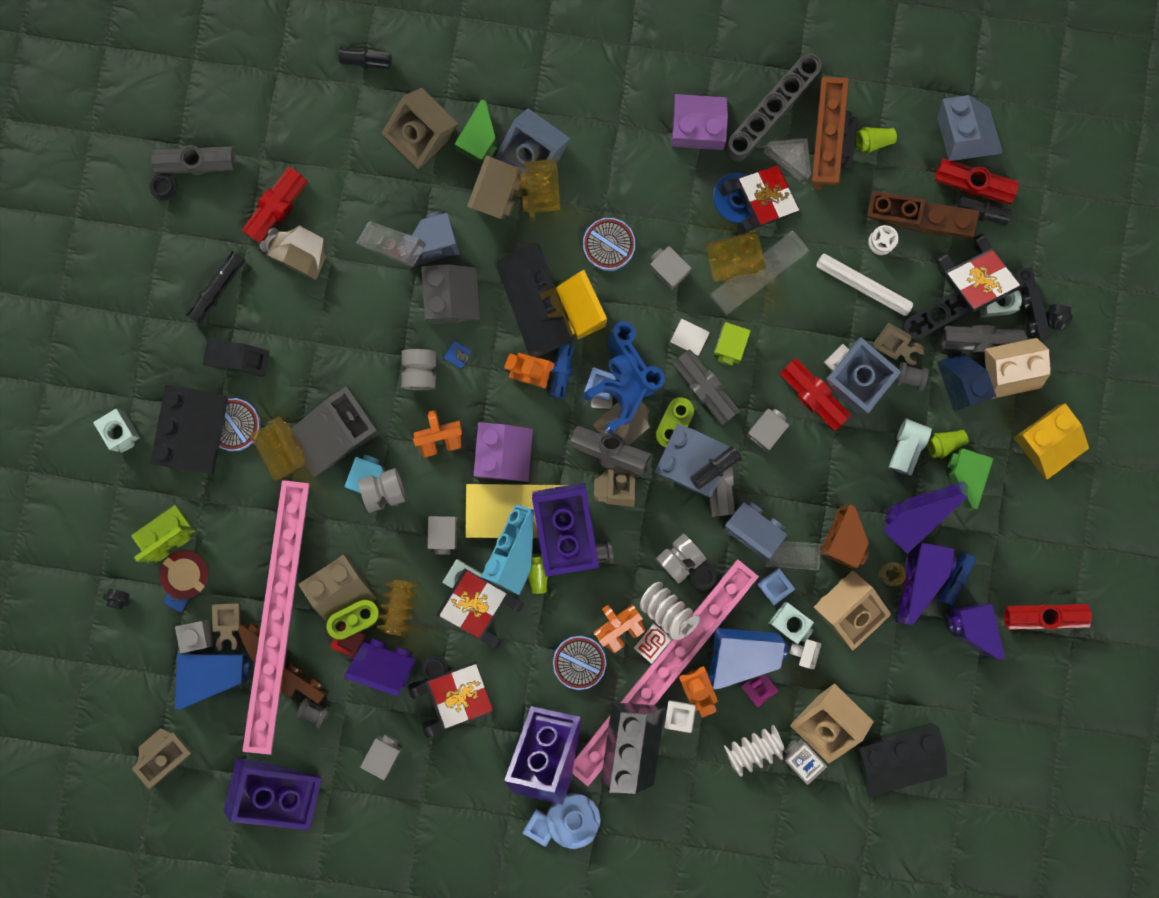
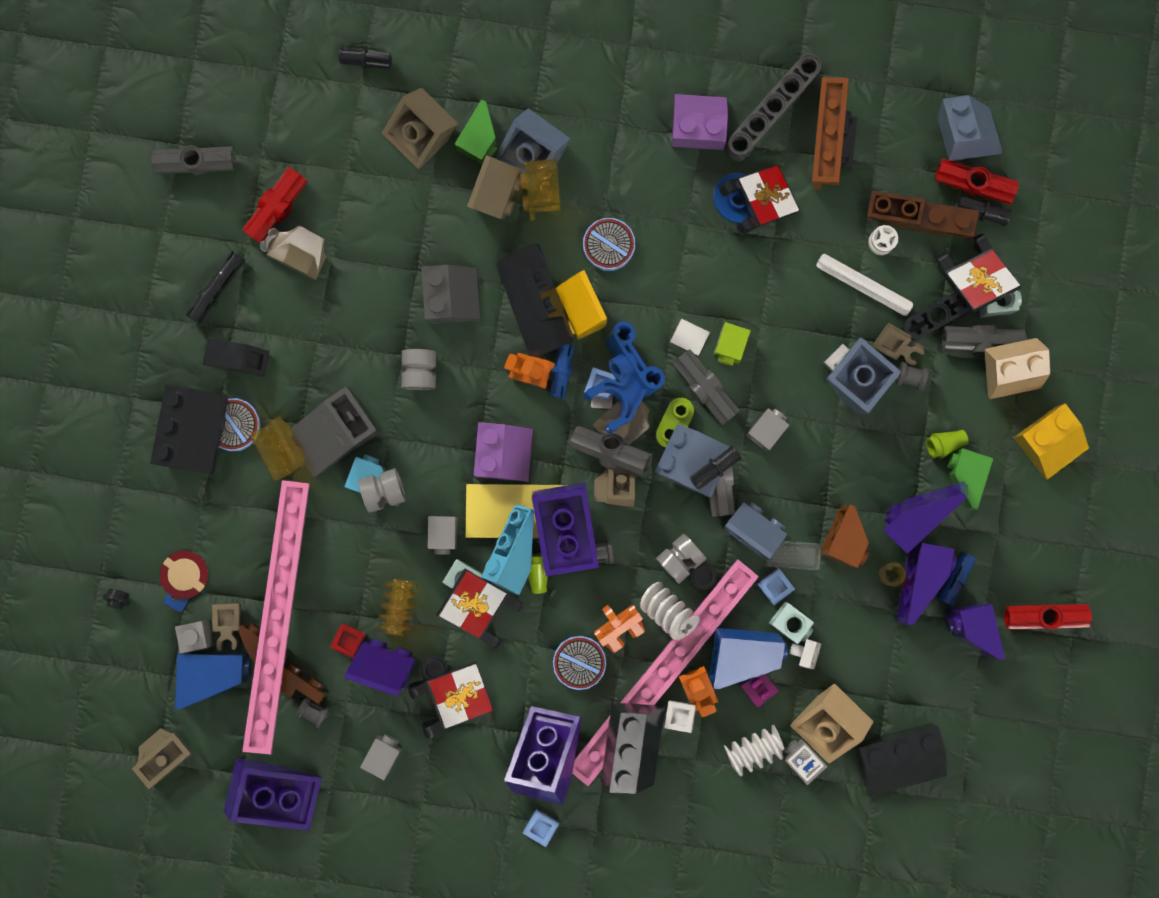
(107, 425): light aqua brick -> none
(162, 534): lime bracket -> none
(163, 187): black plate -> none
(336, 587): dark tan slope -> none
(352, 618): lime plate -> none
(391, 243): clear tile -> none
(439, 238): sand blue slope -> none
(449, 432): orange hips -> none
(457, 354): blue sticker -> none
(574, 822): light blue tile -> none
(652, 643): white sticker -> none
(669, 267): light grey brick -> none
(735, 256): clear yellow bracket -> none
(776, 259): clear tile -> none
(792, 157): clear slope -> none
(814, 394): red piece -> none
(852, 610): tan slope -> none
(871, 139): lime cone -> none
(911, 440): light aqua piece -> none
(965, 381): dark blue slope -> none
(1032, 303): black hinge -> none
(1059, 316): black plate -> none

